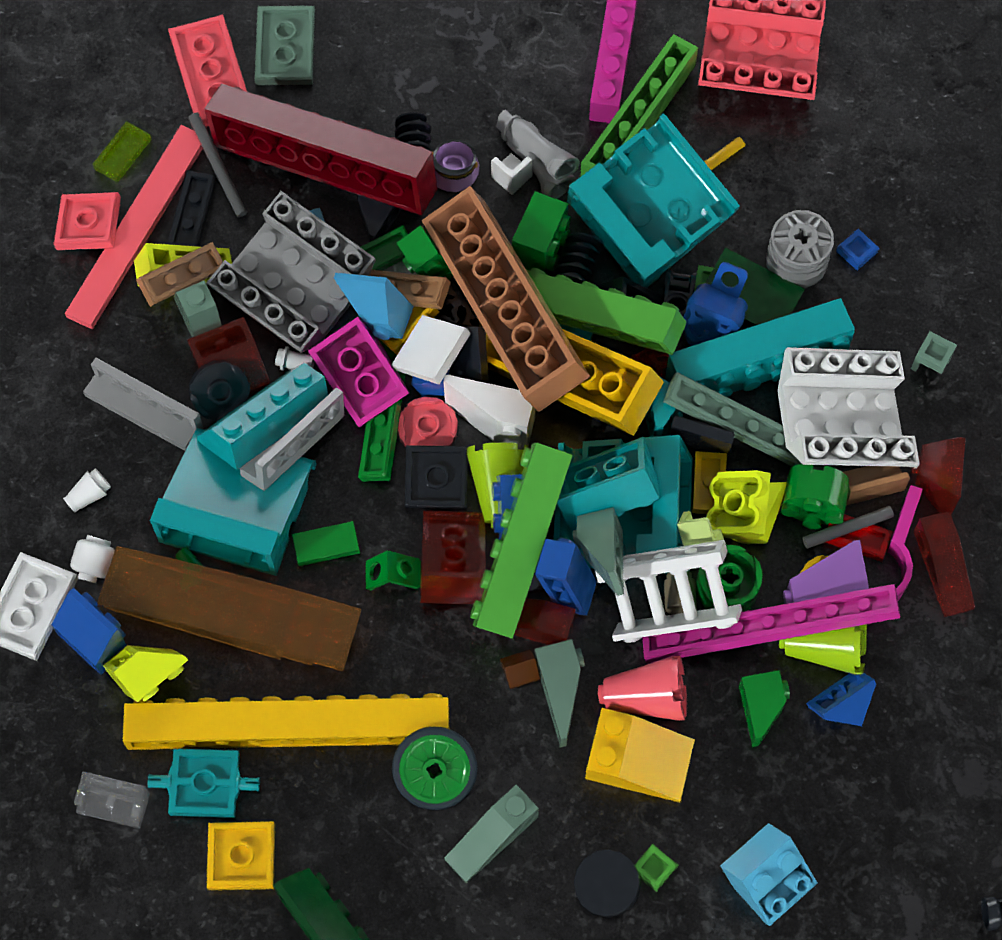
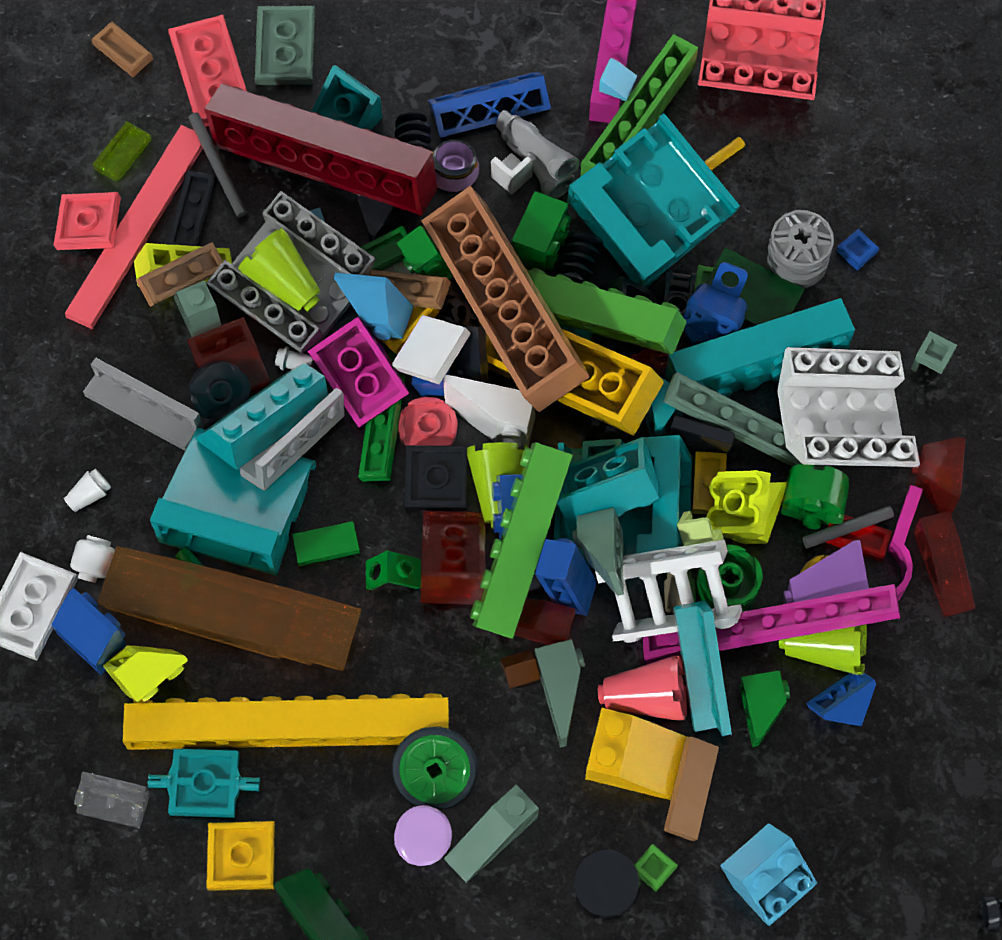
(122, 49): none -> medium nougat tile
(282, 271): none -> lime cone
(348, 101): none -> teal slope
(422, 835): none -> lavender piece
(485, 93): none -> blue fence
(617, 80): none -> medium azure slope
(691, 788): none -> medium nougat tile
(702, 667): none -> teal fence
(875, 482): medium nougat panel -> none

